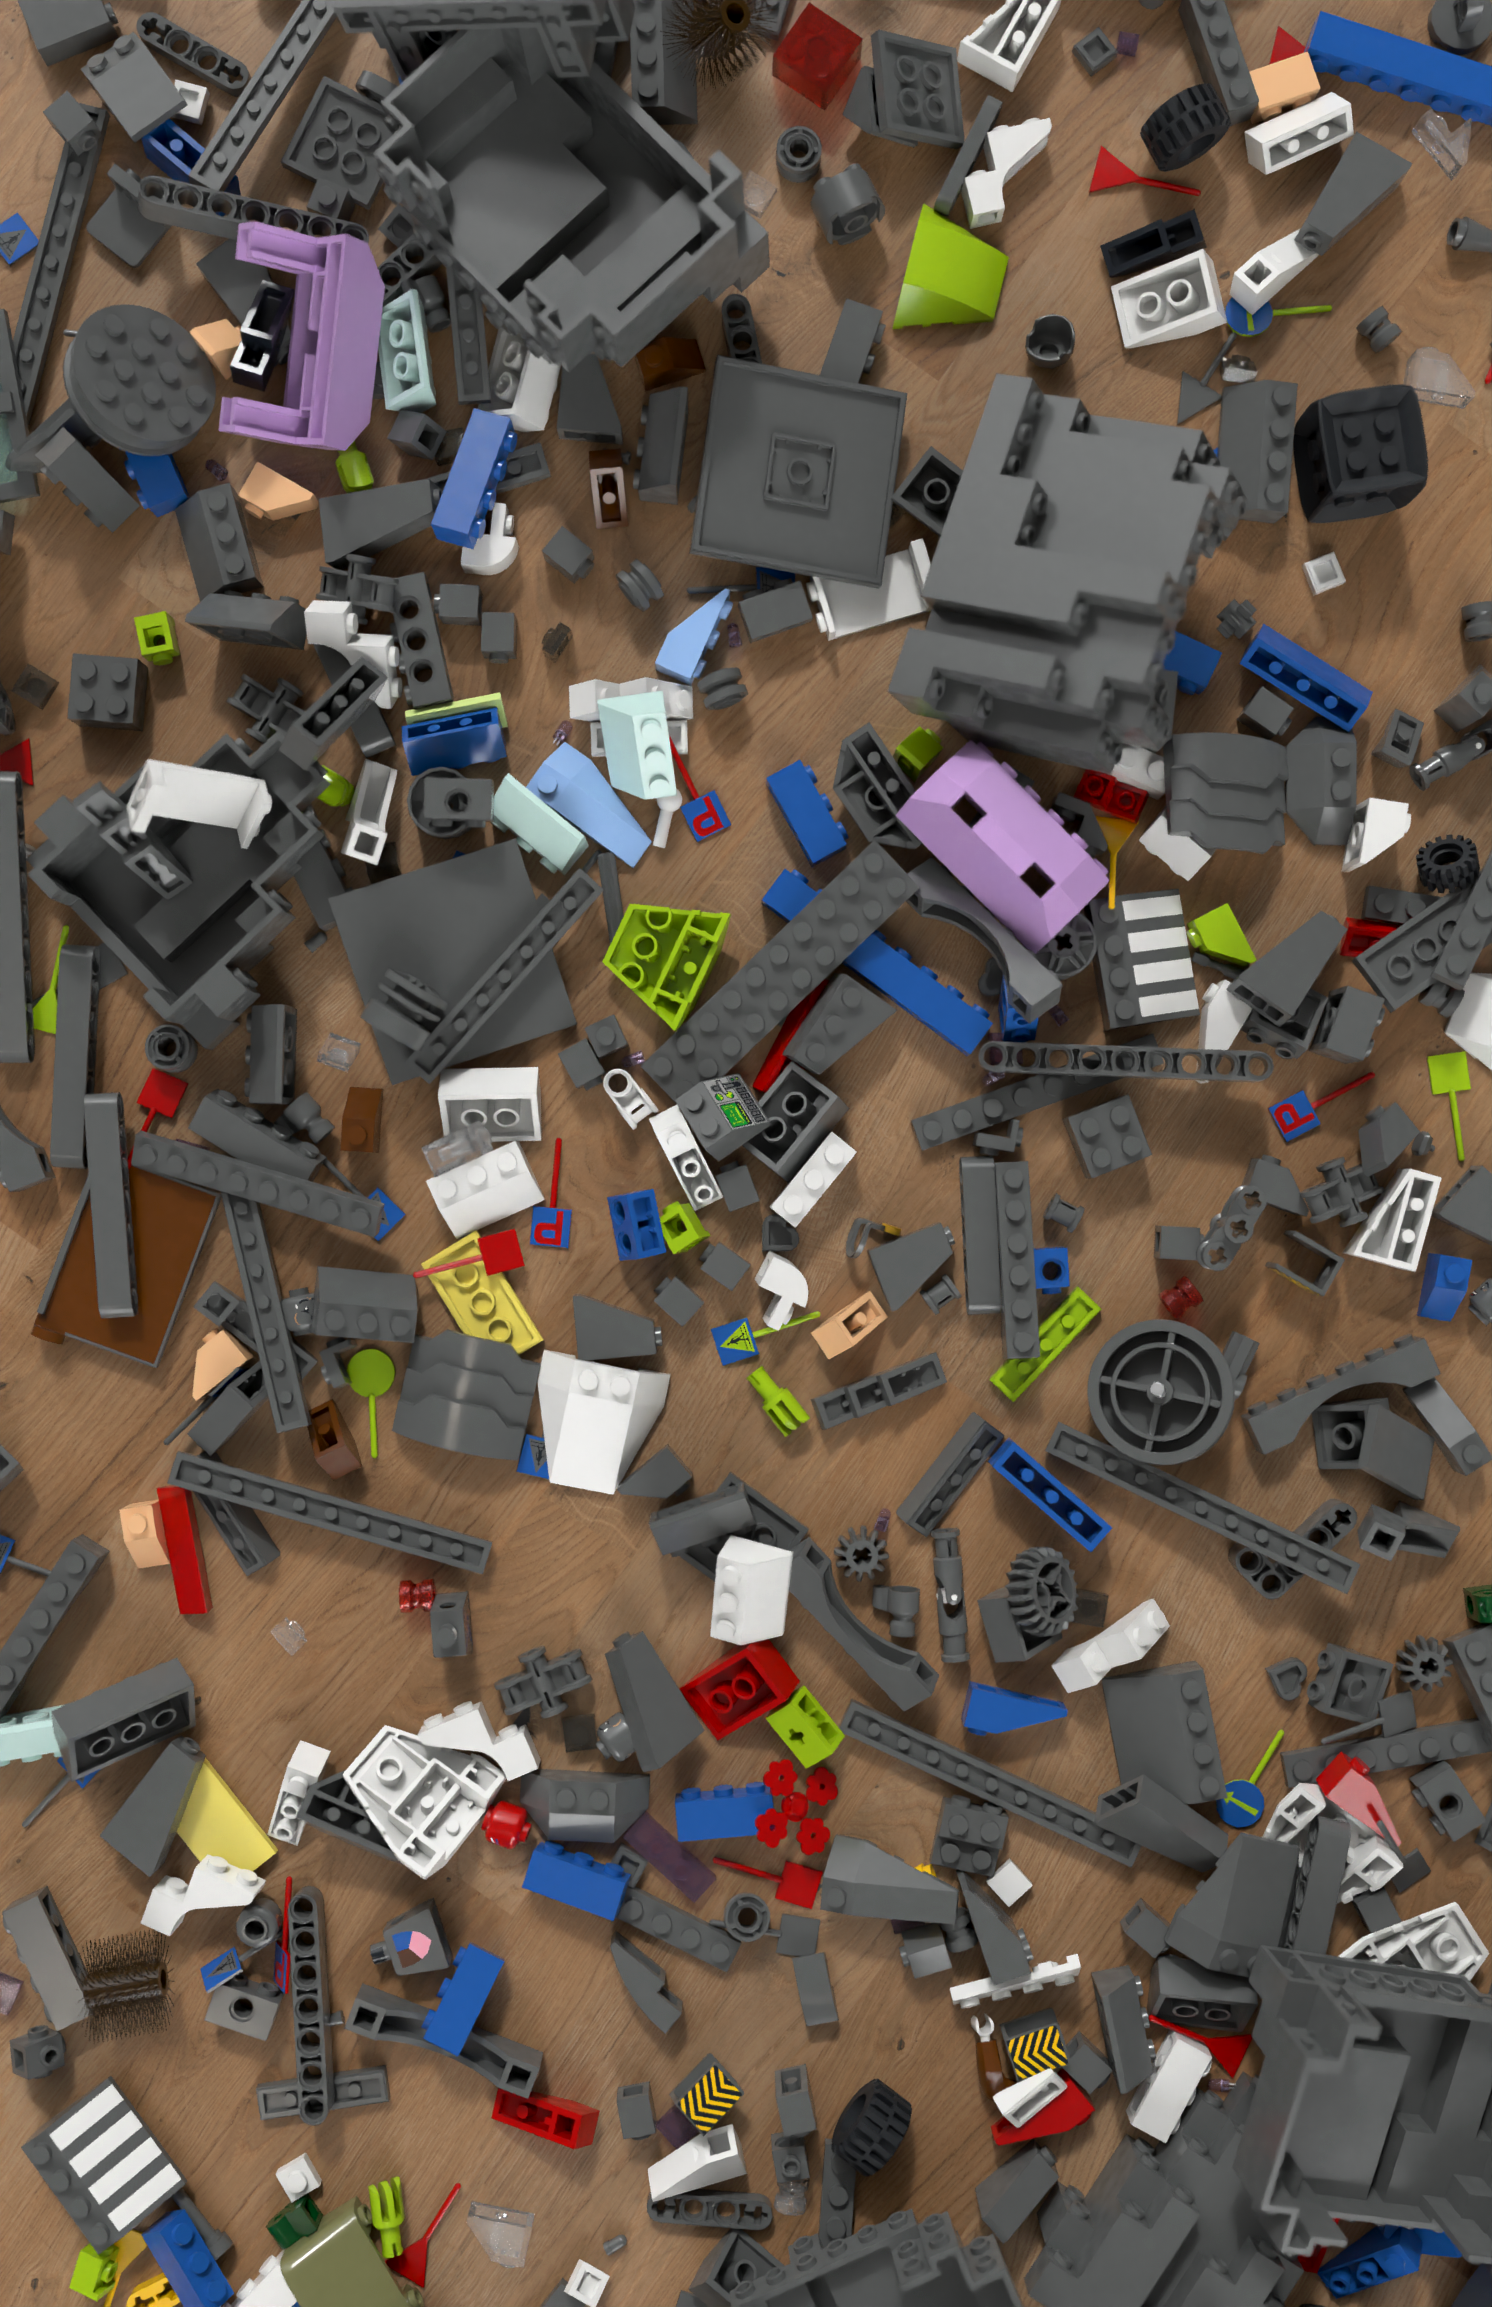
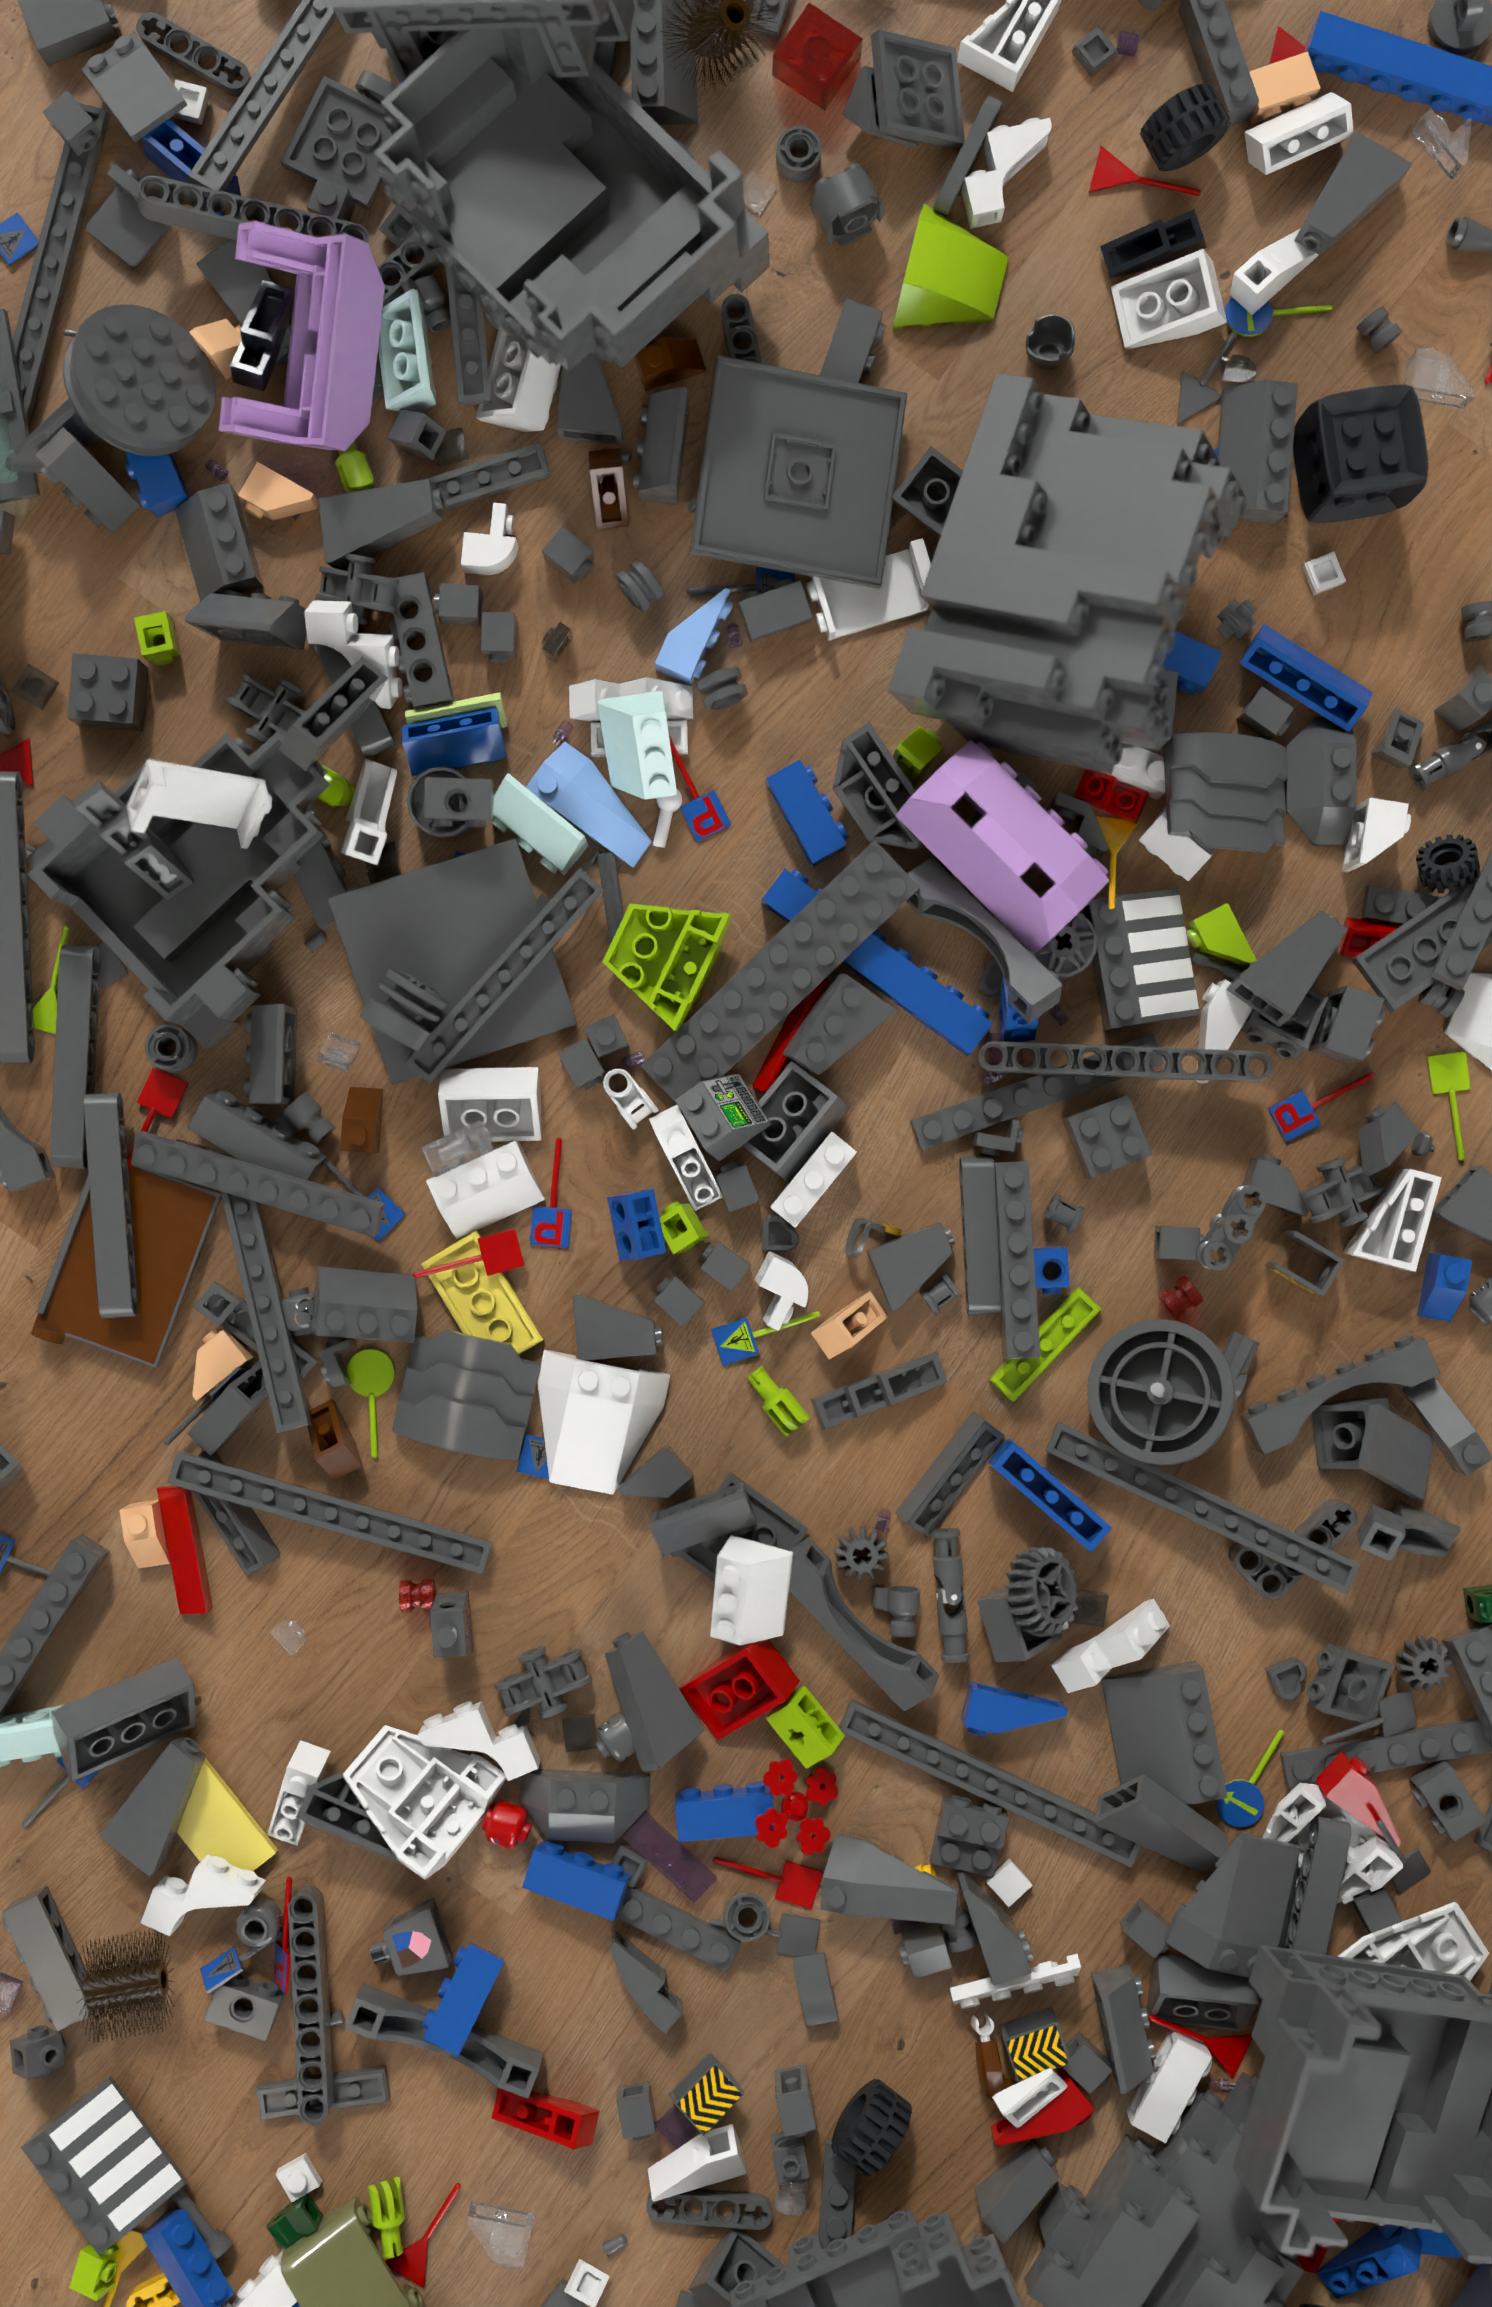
(474, 479): brick -> none

